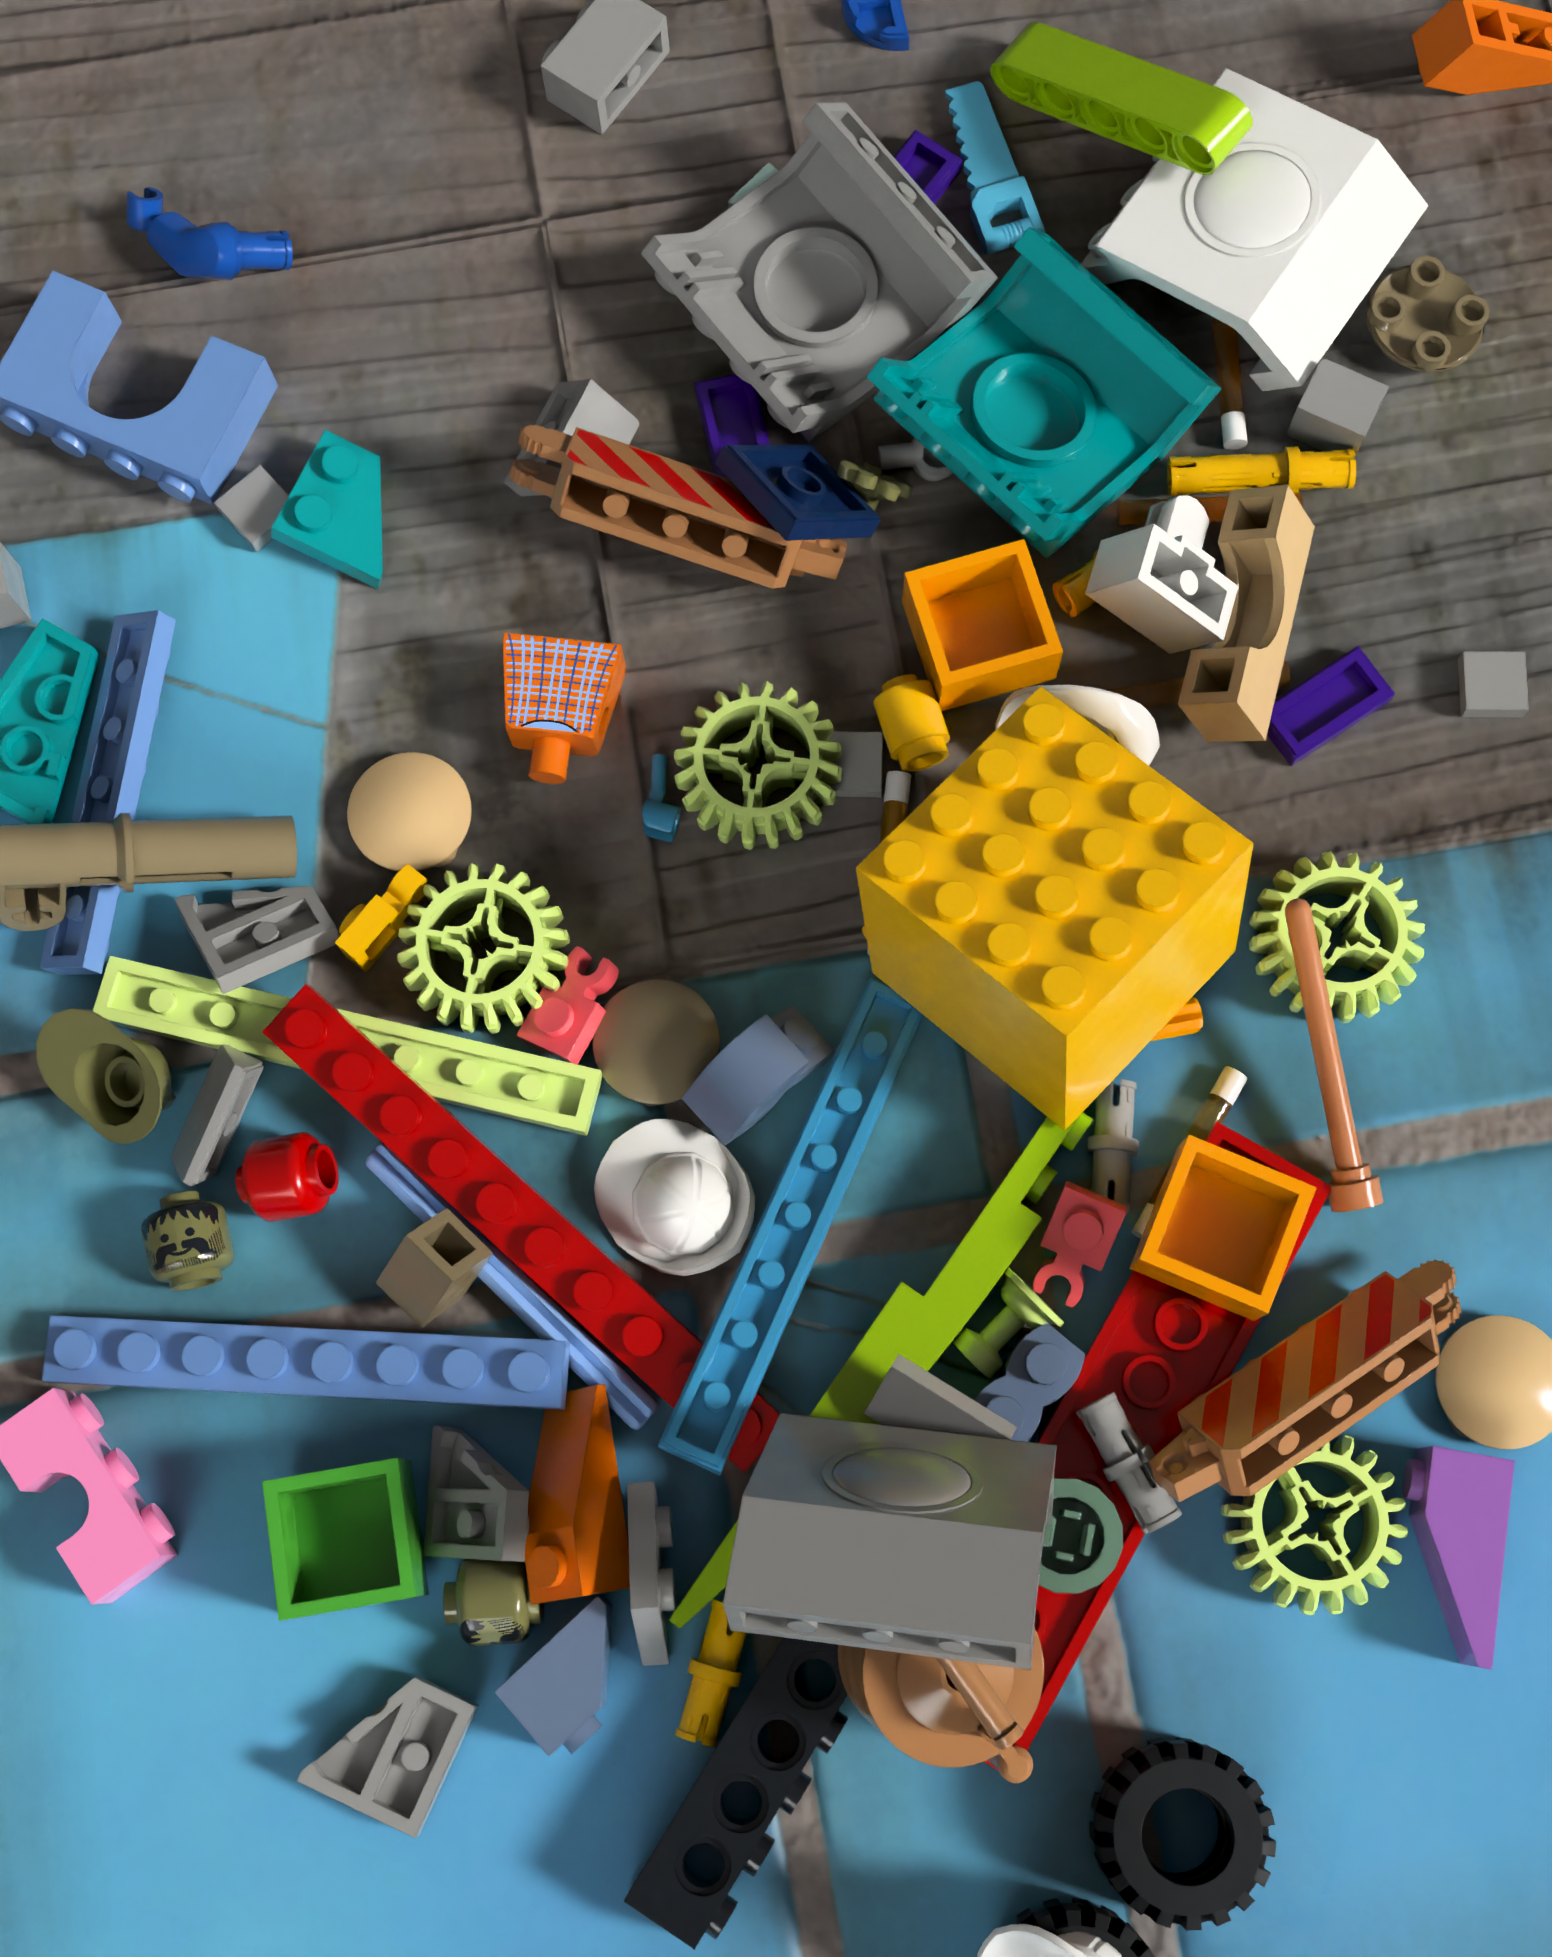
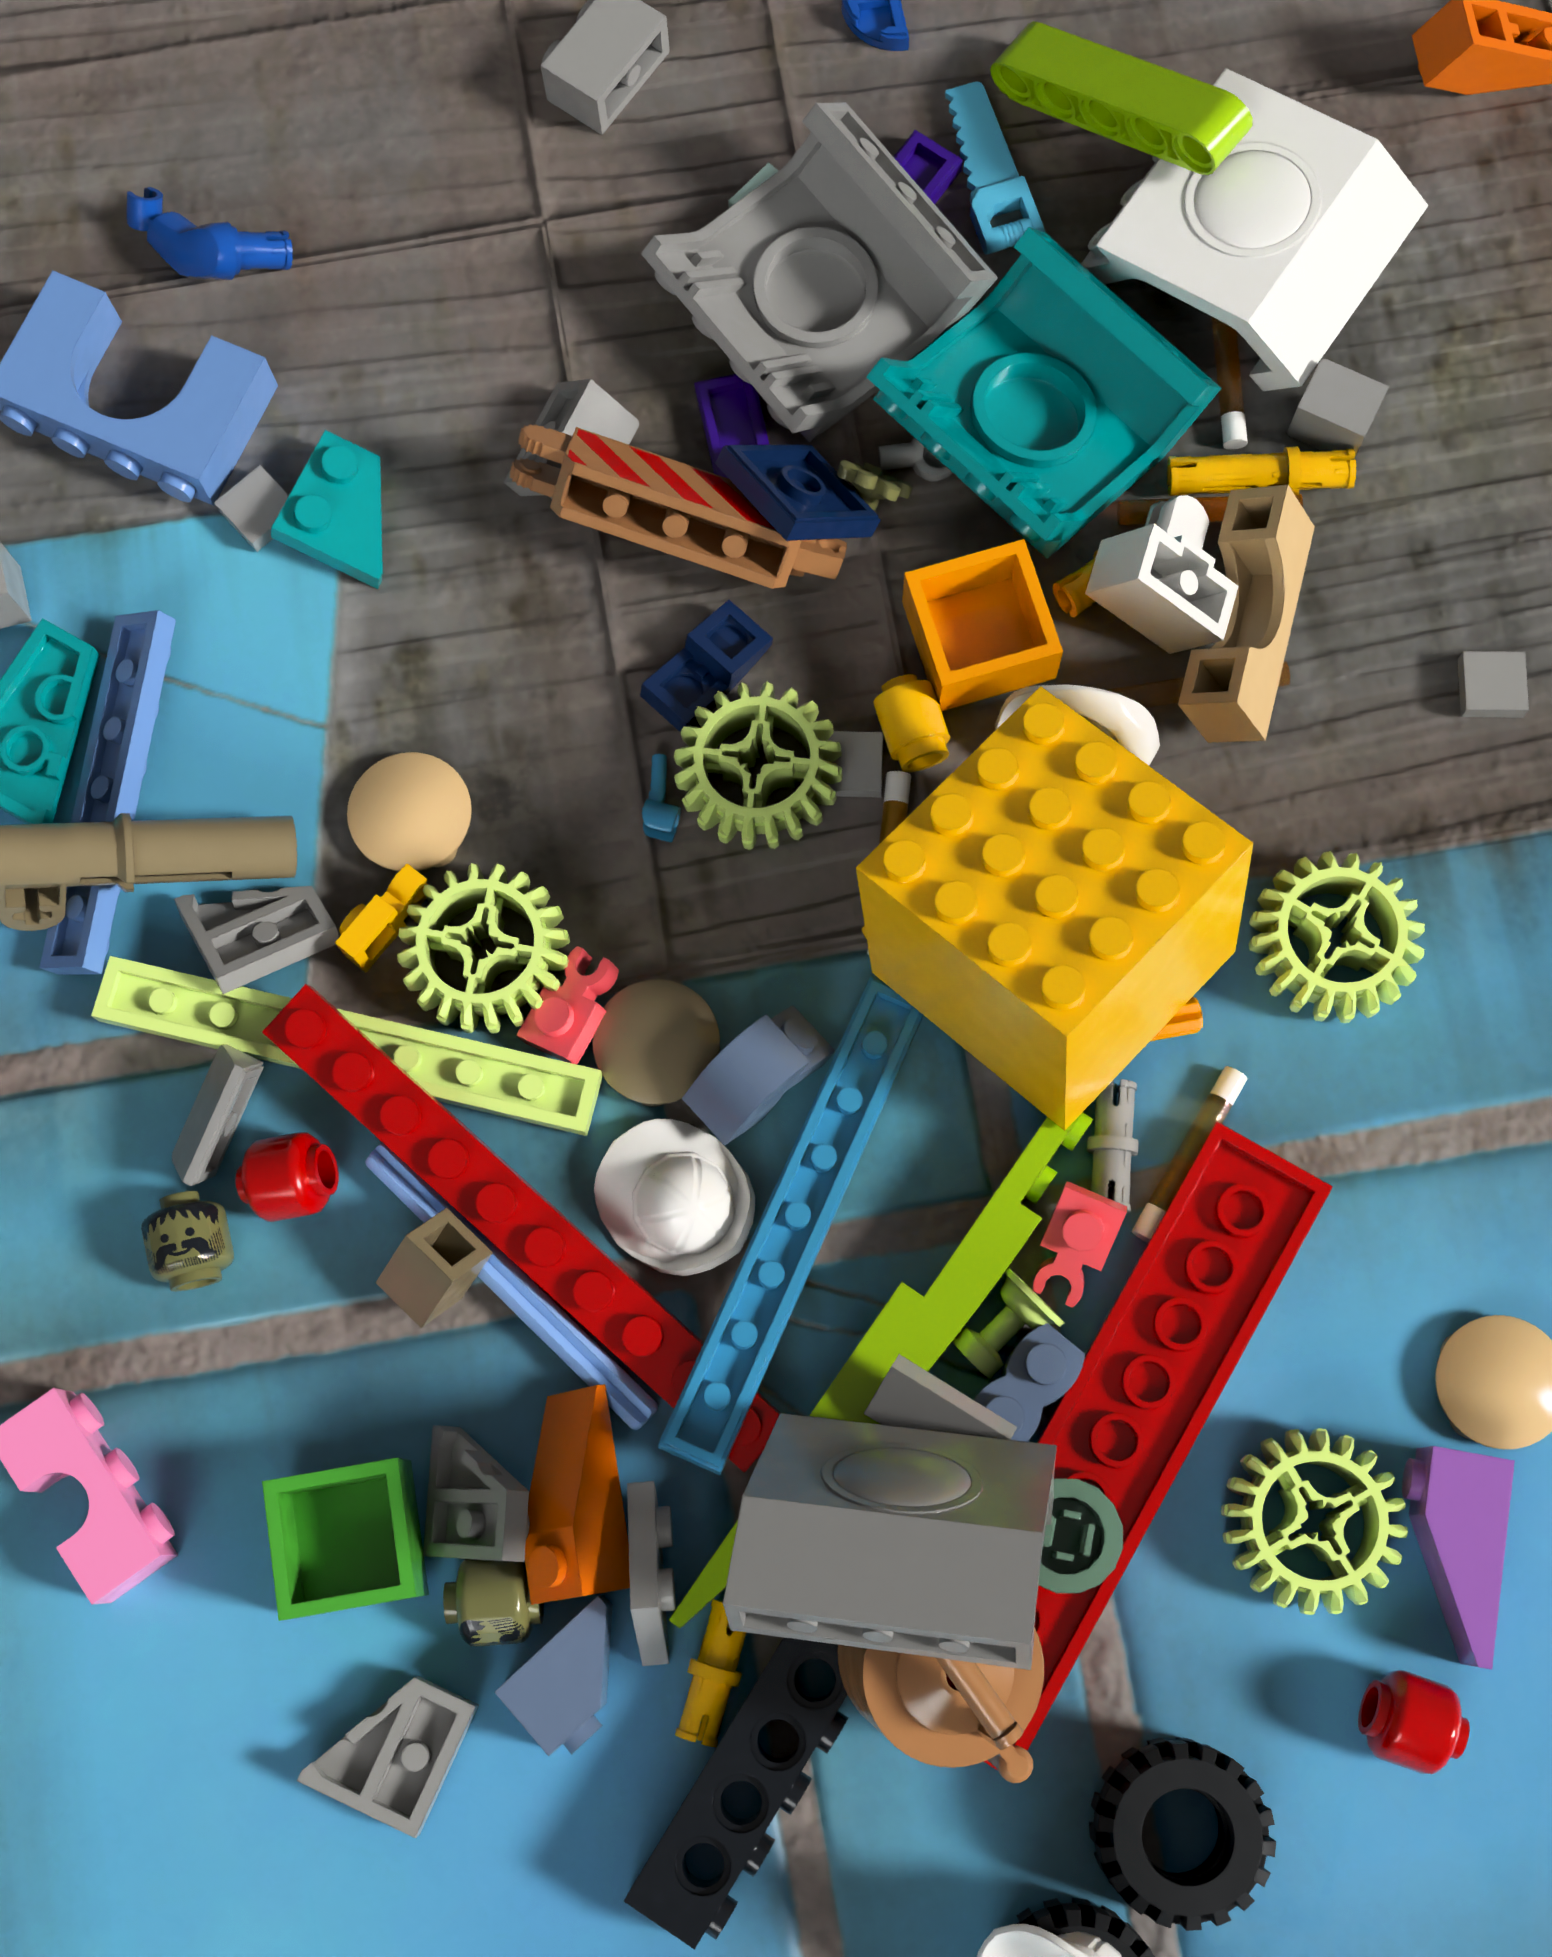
(104, 1074): olive piece -> none
(307, 1362): medium blue plate -> none
(559, 698): orange torso -> none
(712, 661): none -> dark blue slope
(1128, 1463): light grey pin -> none
(1223, 1228): light orange piece -> none
(1311, 1385): medium nougat hinge -> none
(1327, 705): dark purple tile -> none
(1351, 1179): nougat piece -> none
(1413, 1722): none -> red head
(1426, 316): dark tan dish -> none

